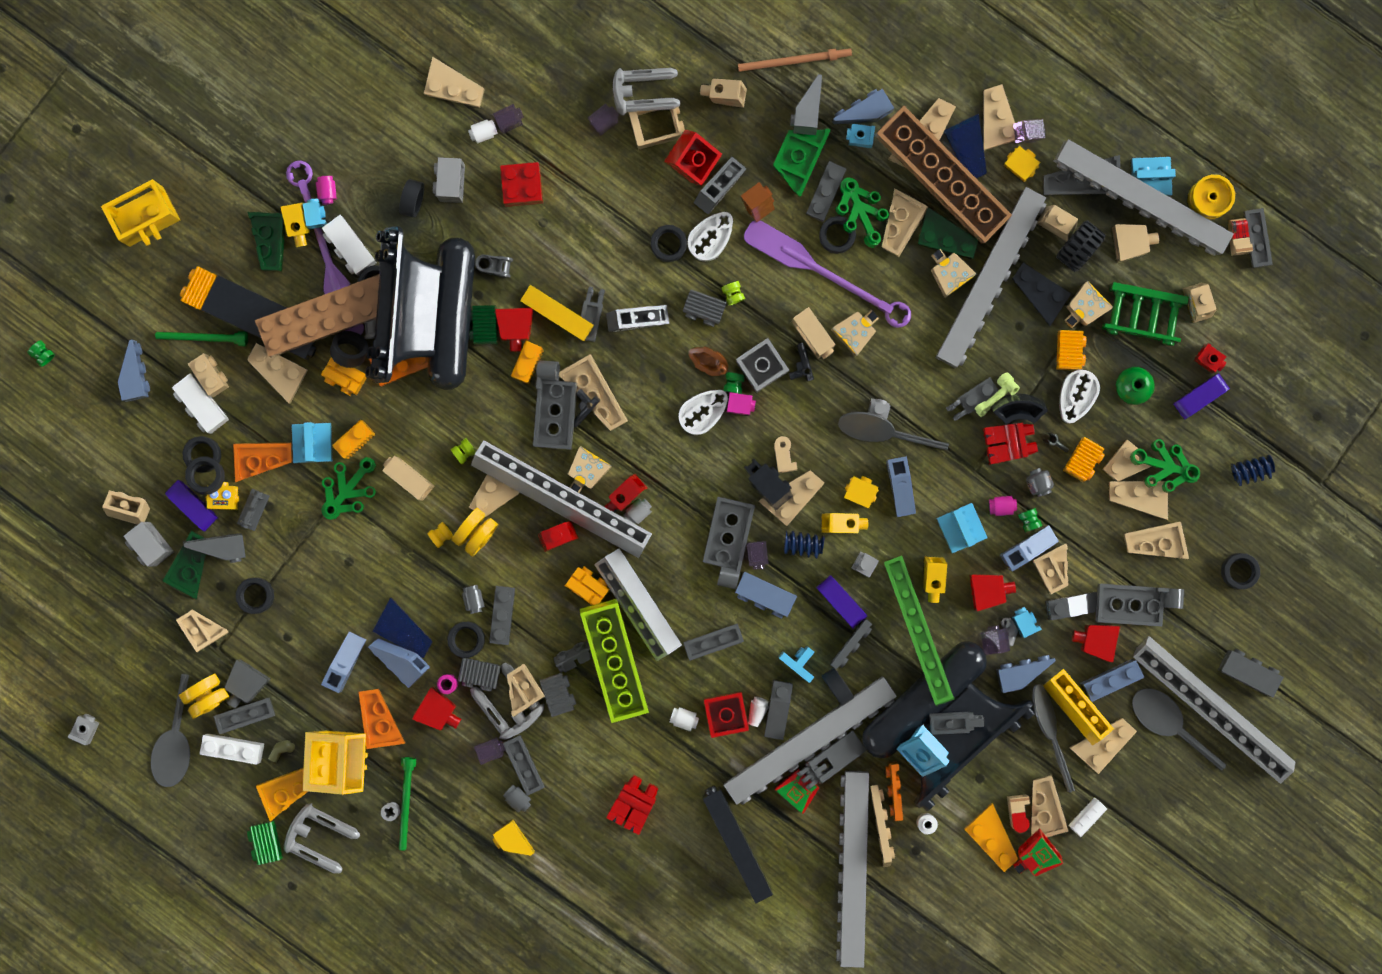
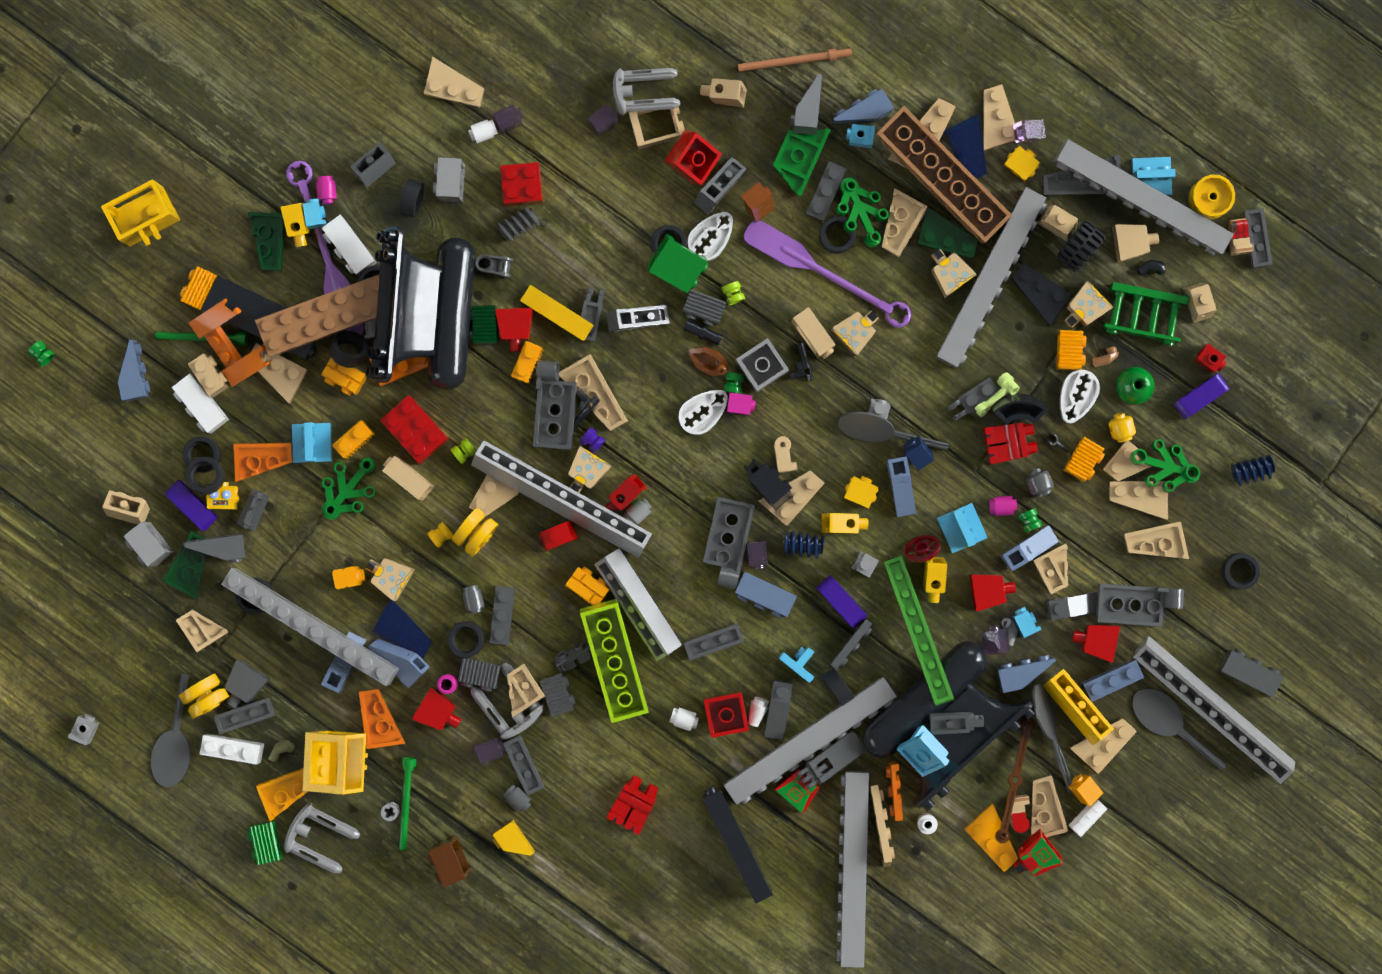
(237, 367): none -> orange wedge
(310, 626): none -> light grey brick
(348, 577): none -> light orange brick
(373, 164): none -> dark grey brick
(390, 577): none -> tan torso
(414, 429): none -> red brick
(449, 861): none -> reddish brown brick
(518, 224): none -> dark grey piece
(592, 440): none -> dark purple wheel
(677, 264): none -> green panel
(703, 332): none -> black pin
(918, 452): none -> dark blue brick
(922, 548): none -> dark red wheel
(1002, 834): none -> reddish brown piece
(1085, 789): none -> light orange brick
(1106, 359): none -> medium nougat arm
(1122, 427): none -> yellow head
(1153, 265): none -> black arm

